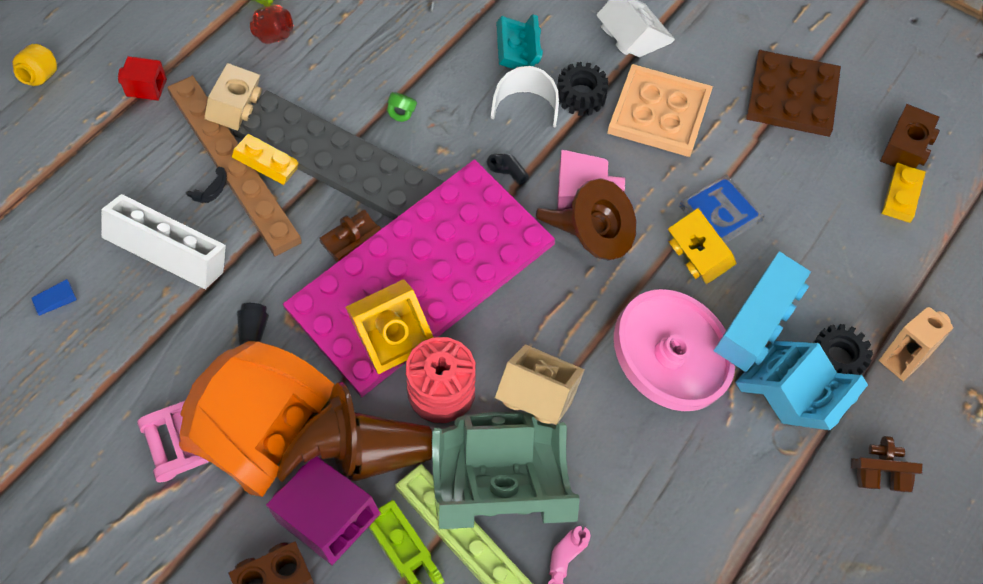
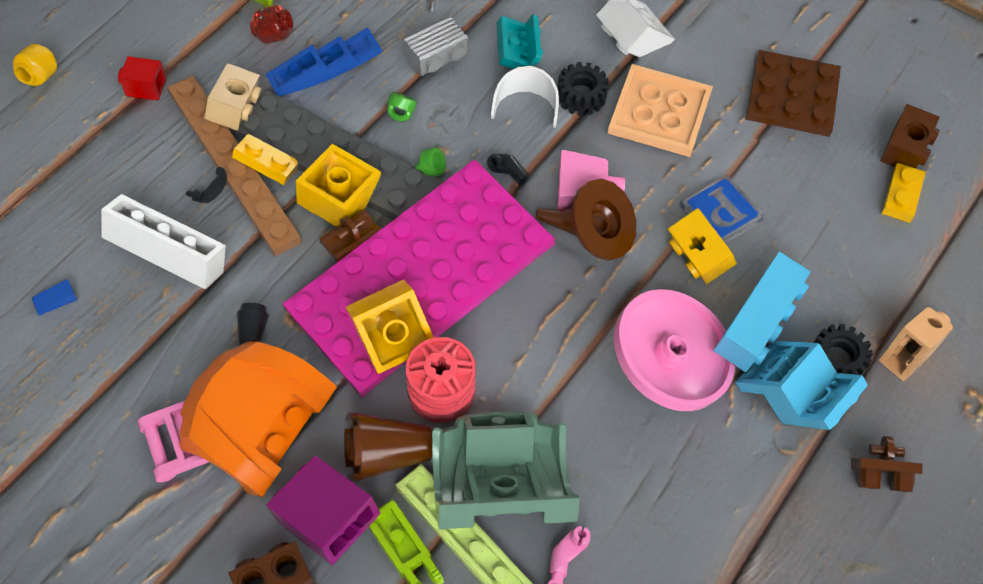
(320, 65): none -> blue slope
(327, 434): reddish brown piece -> none
(336, 185): none -> yellow slope
(431, 162): none -> bright green tile
(435, 46): none -> light grey brick
(539, 384): tan brick -> none

